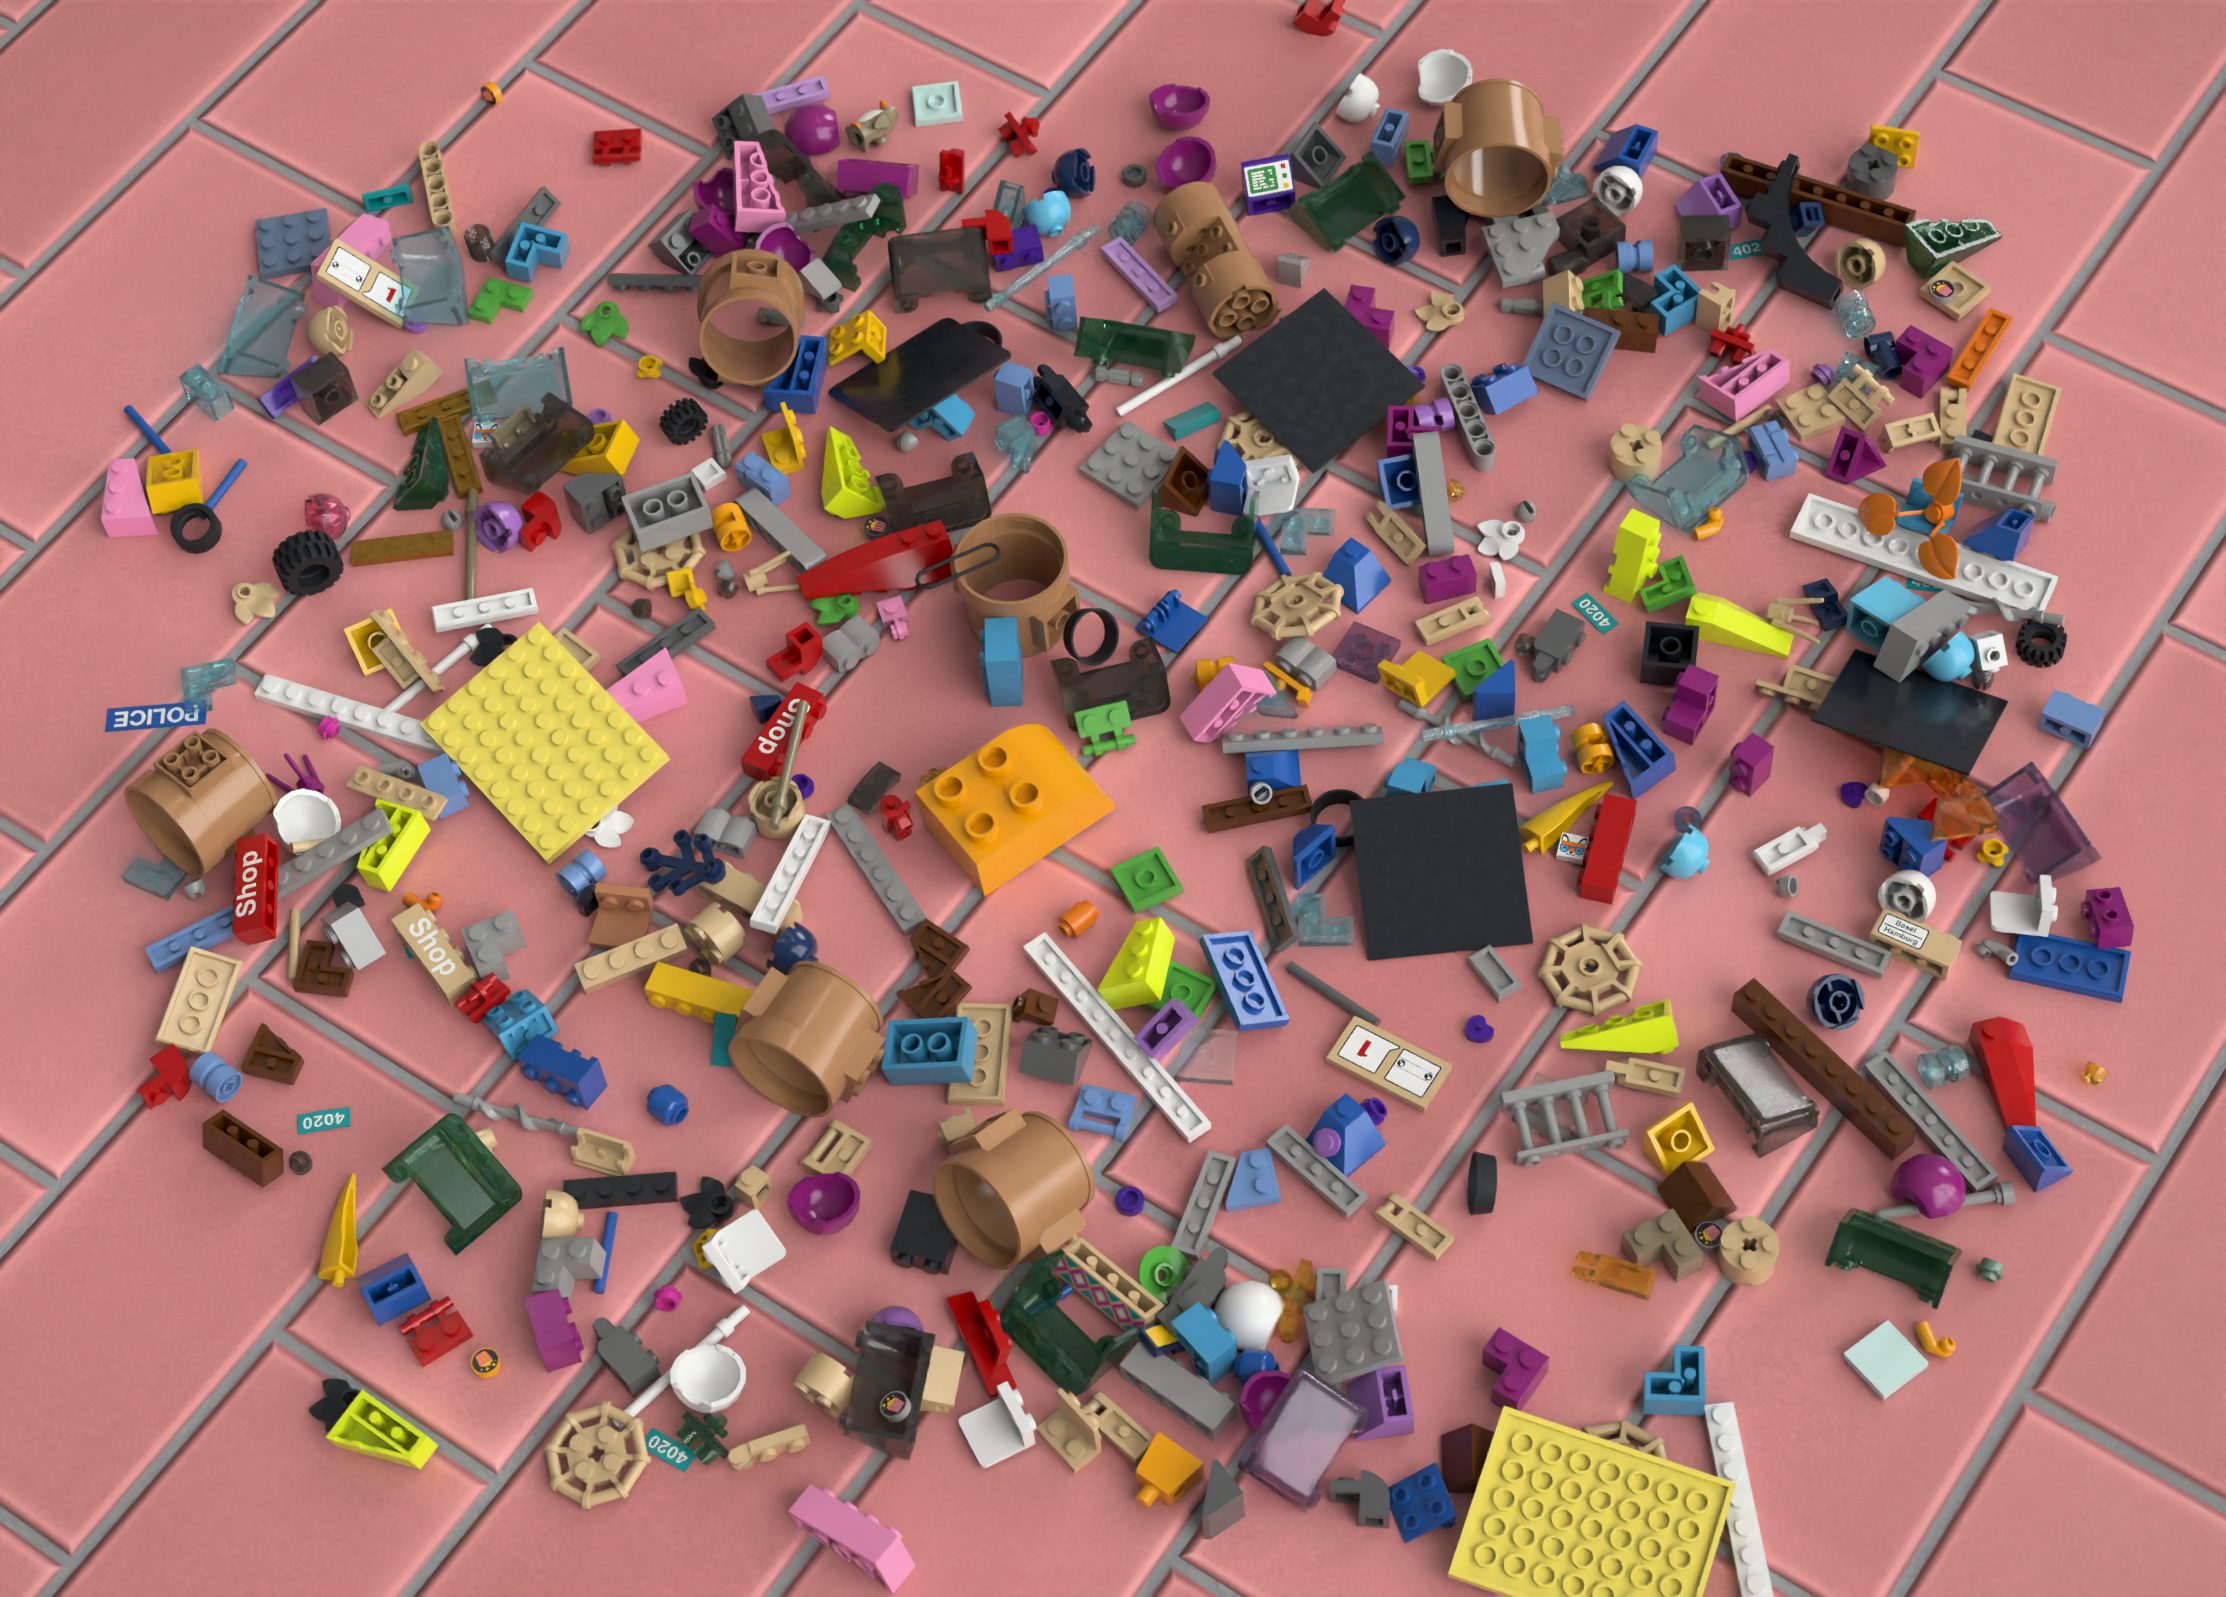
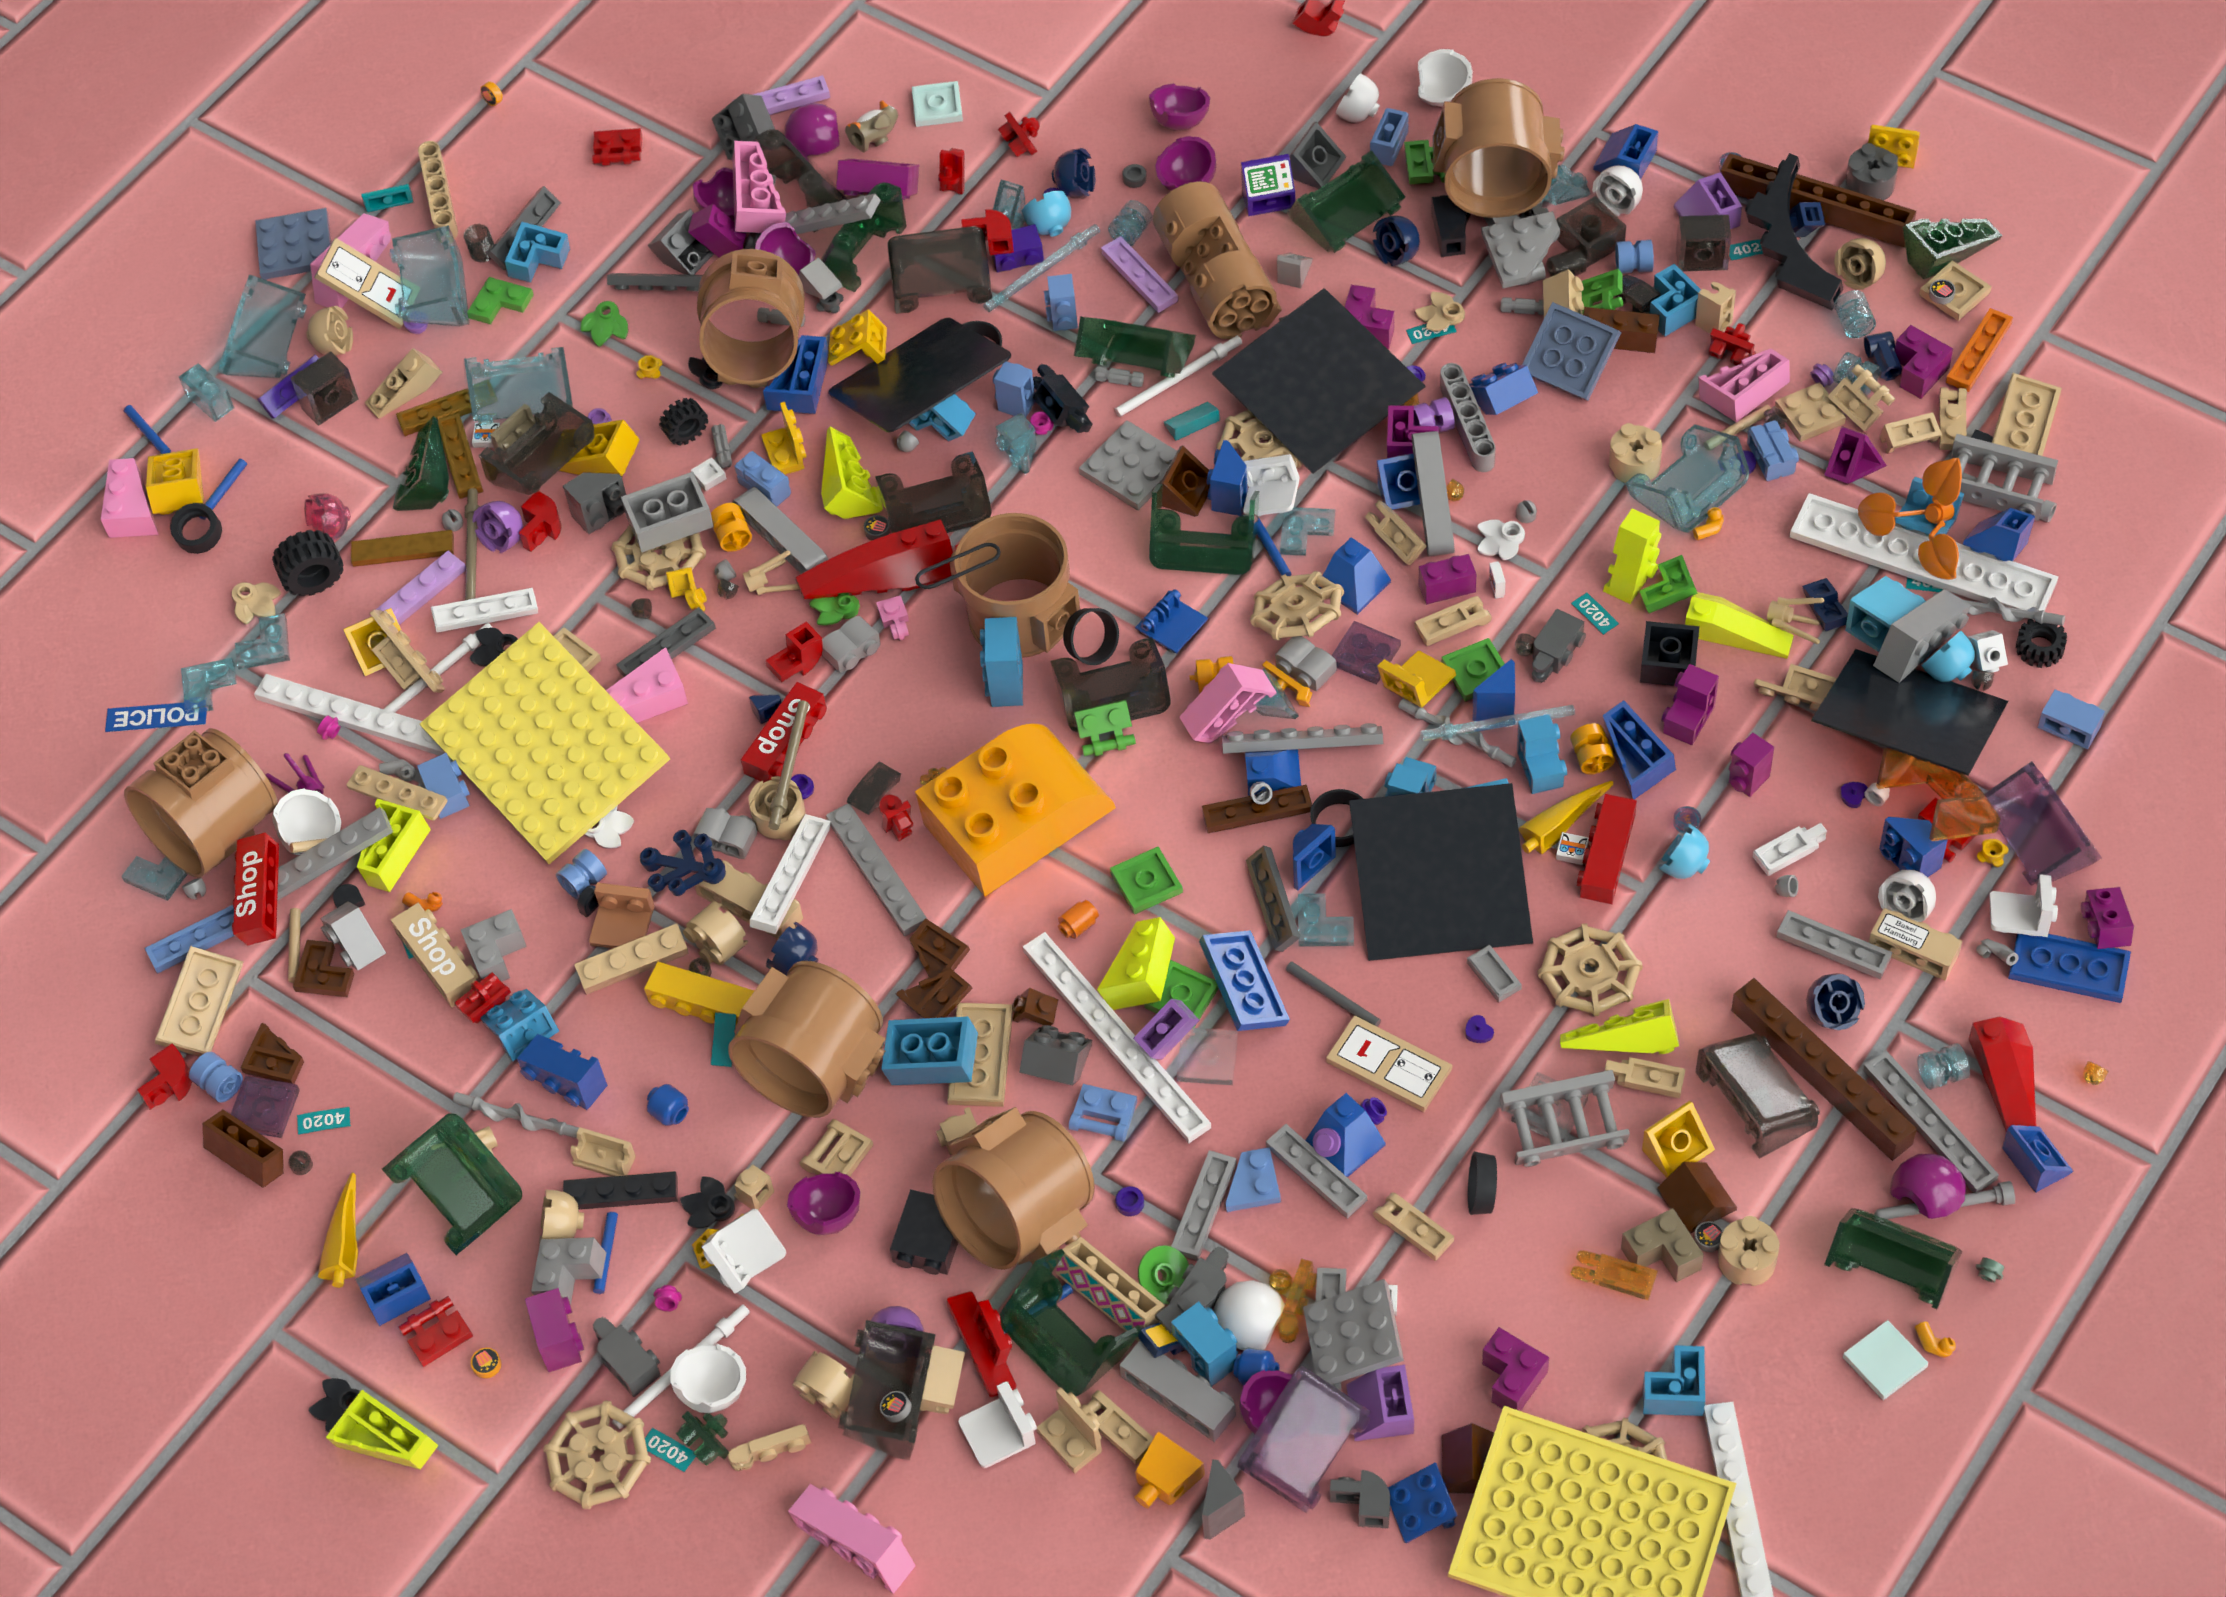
(265, 1105): none -> clear purple plate
(271, 646): none -> clear light blue plate
(424, 586): none -> lavender plate
(1420, 333): none -> teal sticker

